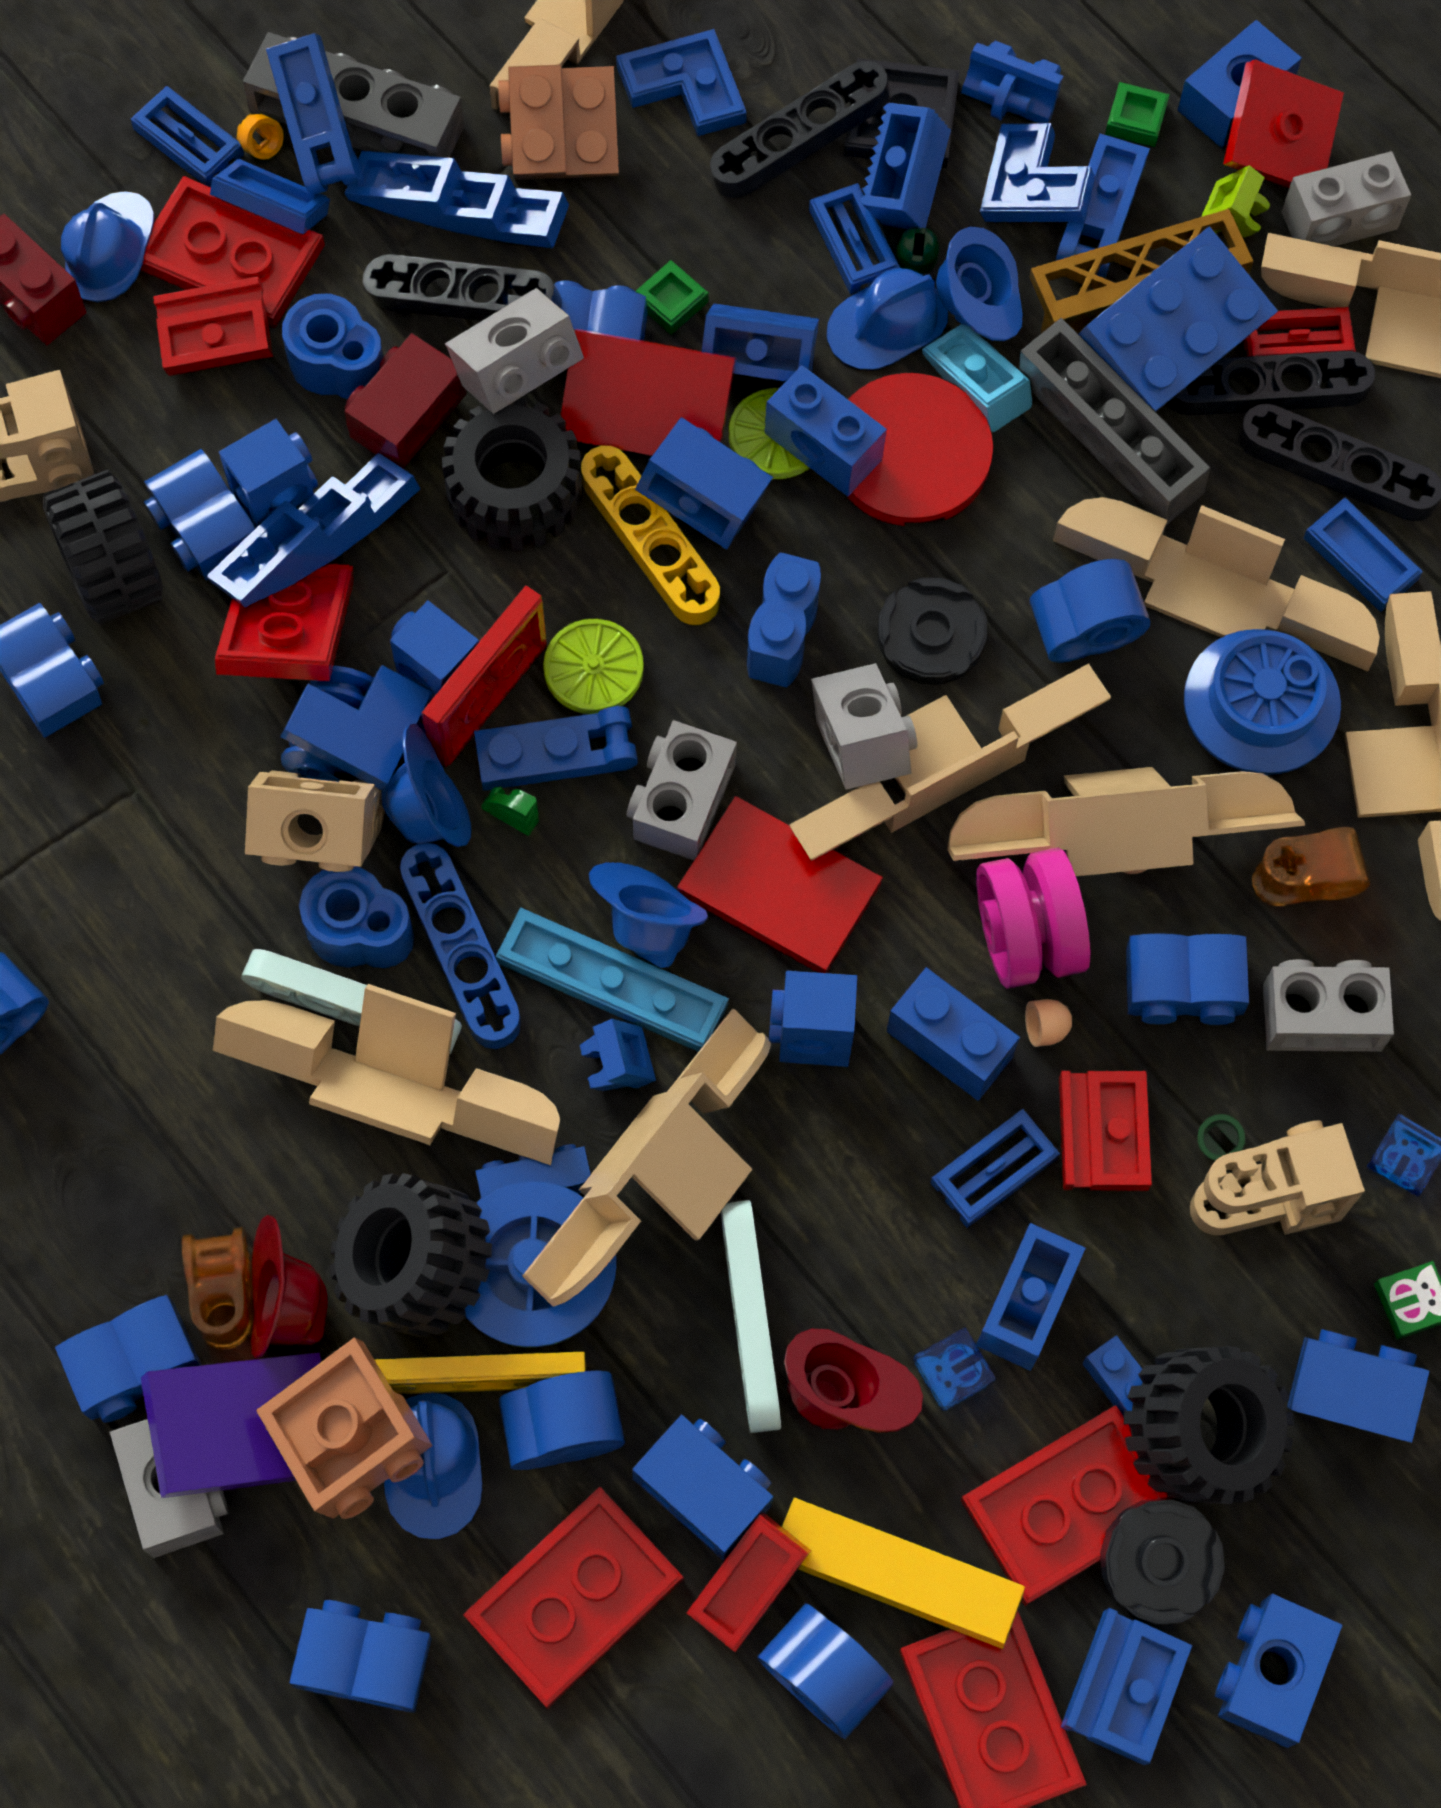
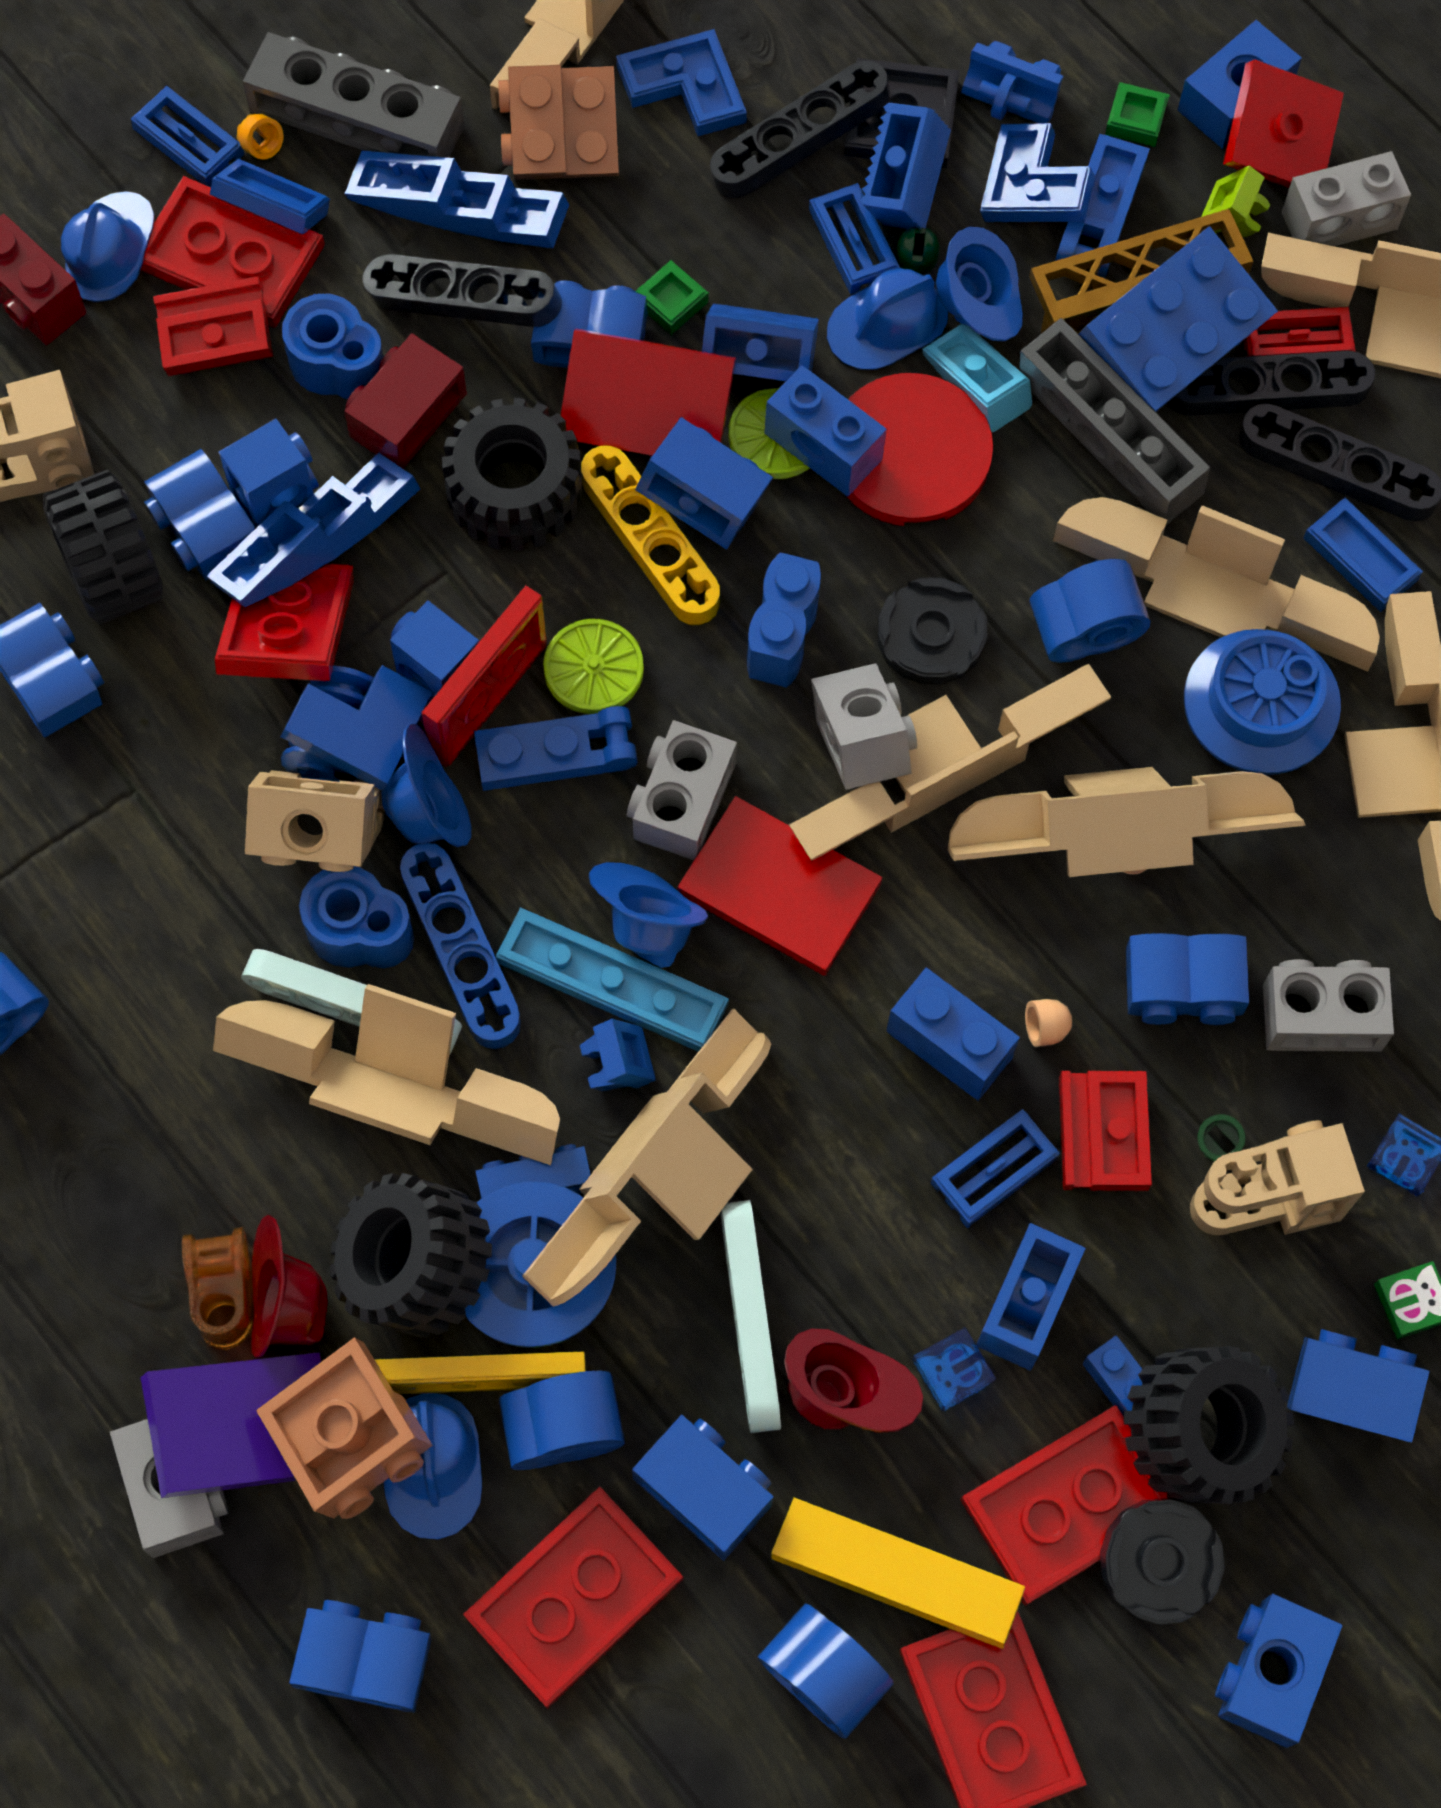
(113, 1356): blue brick -> none
(313, 112): blue plate -> none
(515, 350): light grey brick -> none
(516, 810): green tile -> none
(749, 1581): red tile -> none
(814, 1018): blue brick -> none
(1033, 917): dark pink wheel -> none
(1126, 1686): blue plate -> none
(1320, 867): clear orange piece -> none

